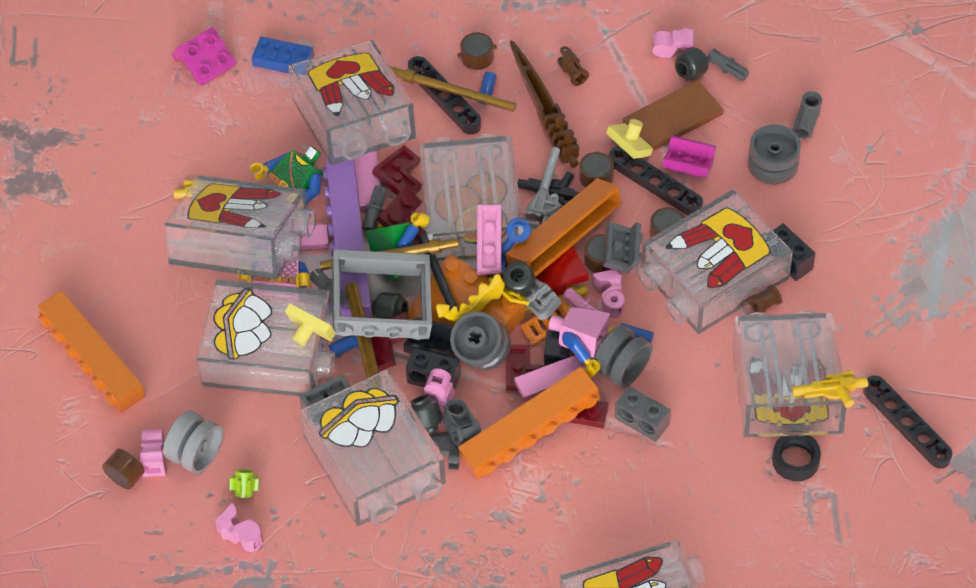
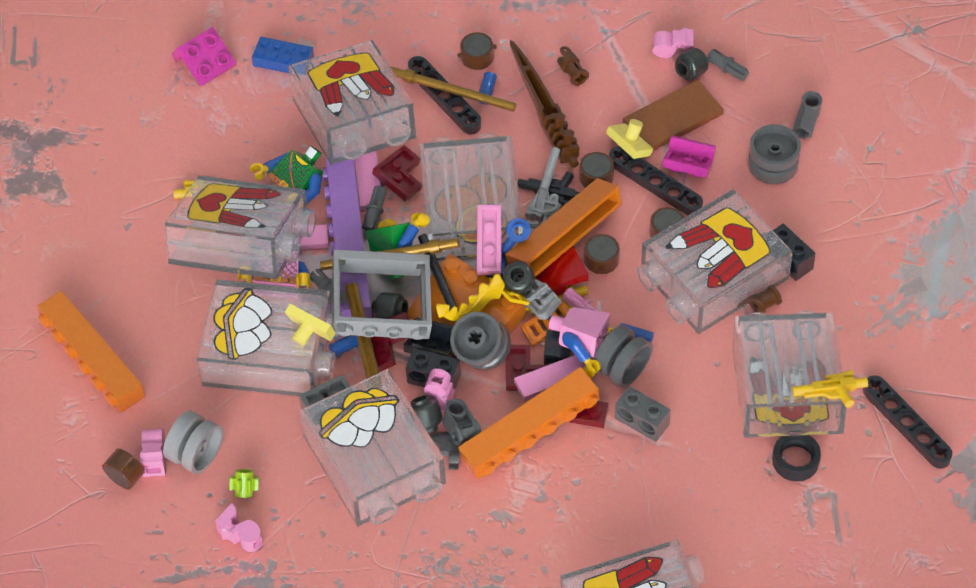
(400, 211): dark red plate -> none
(612, 297): bright pink leg -> none
(622, 247): dark grey bracket -> none

